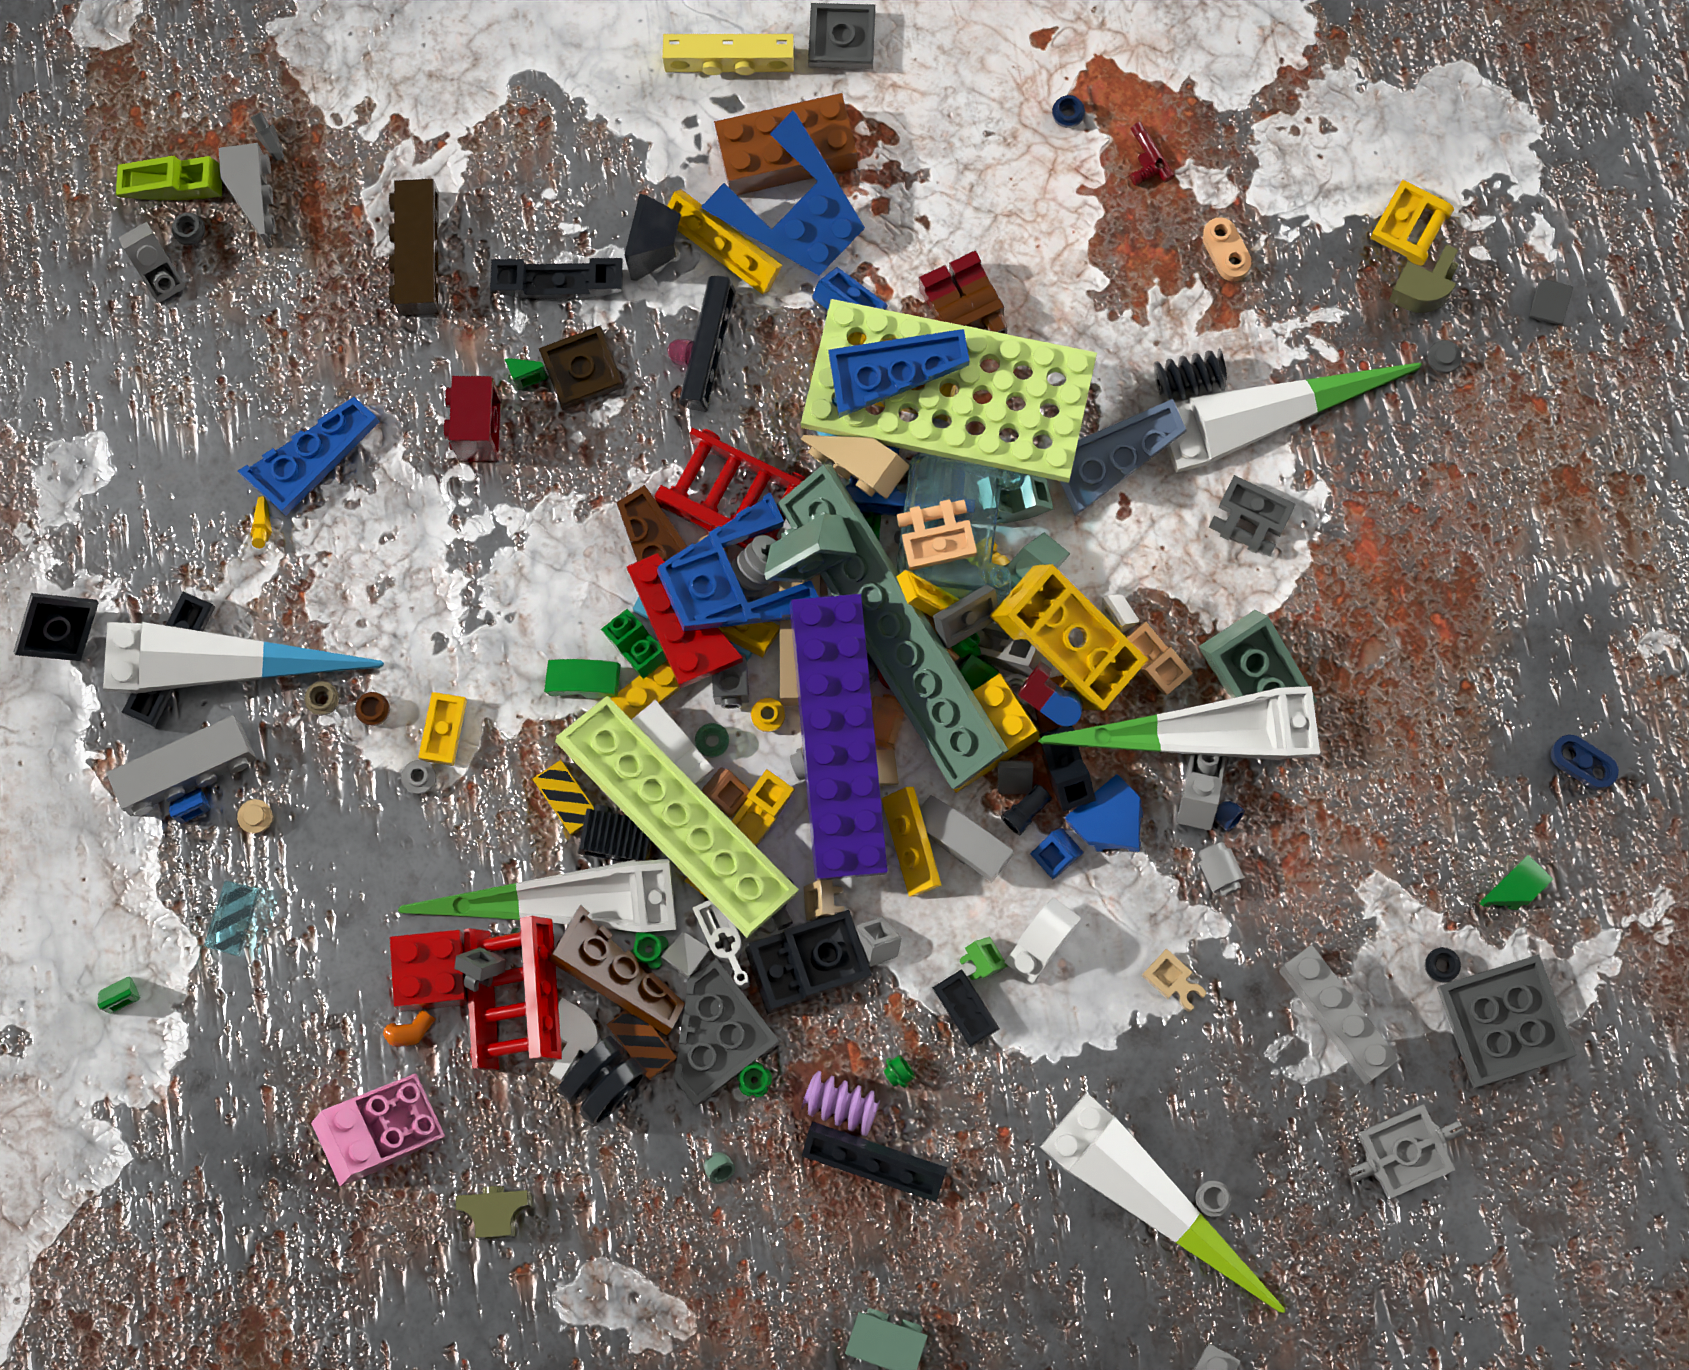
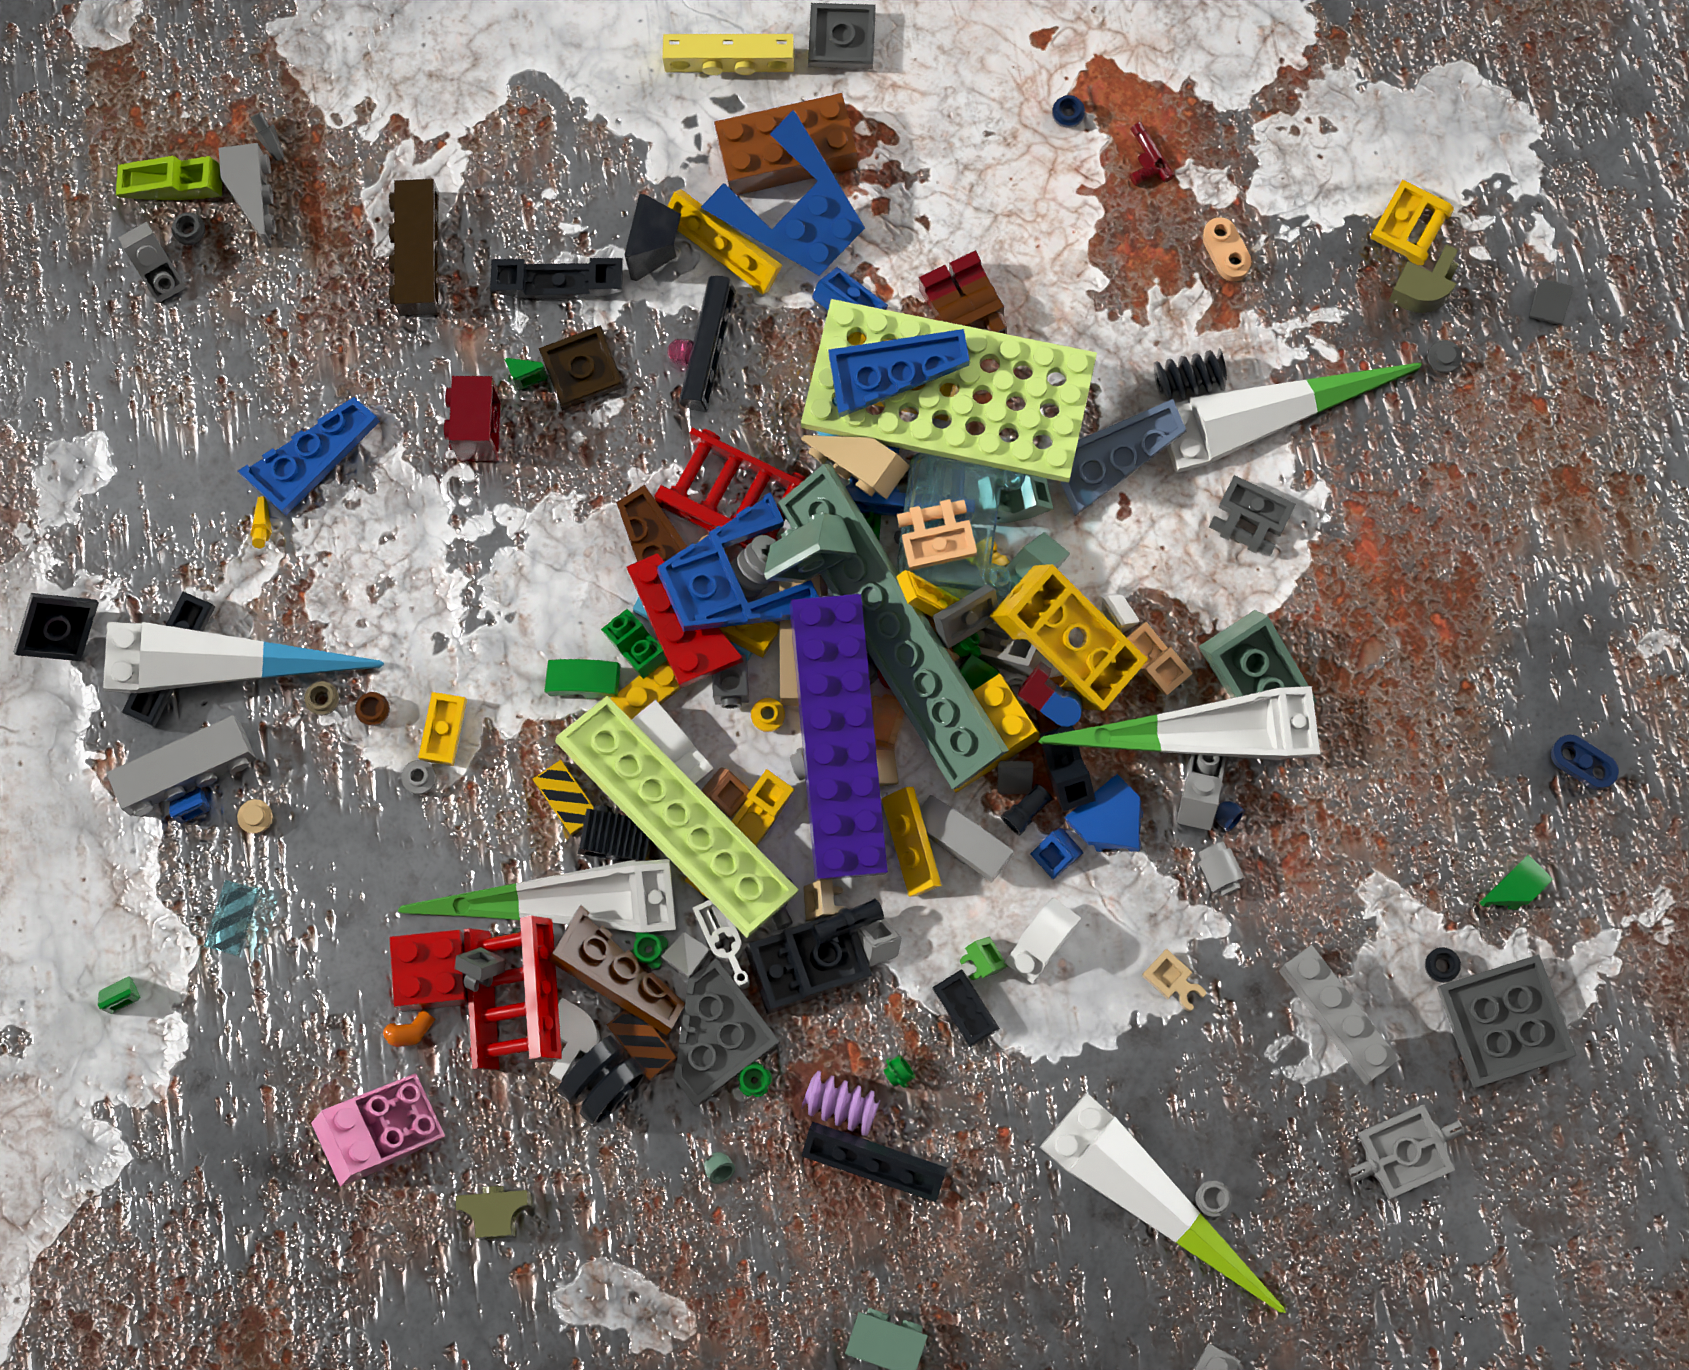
(706, 731): clear green plate -> none
(847, 921): none -> black pin

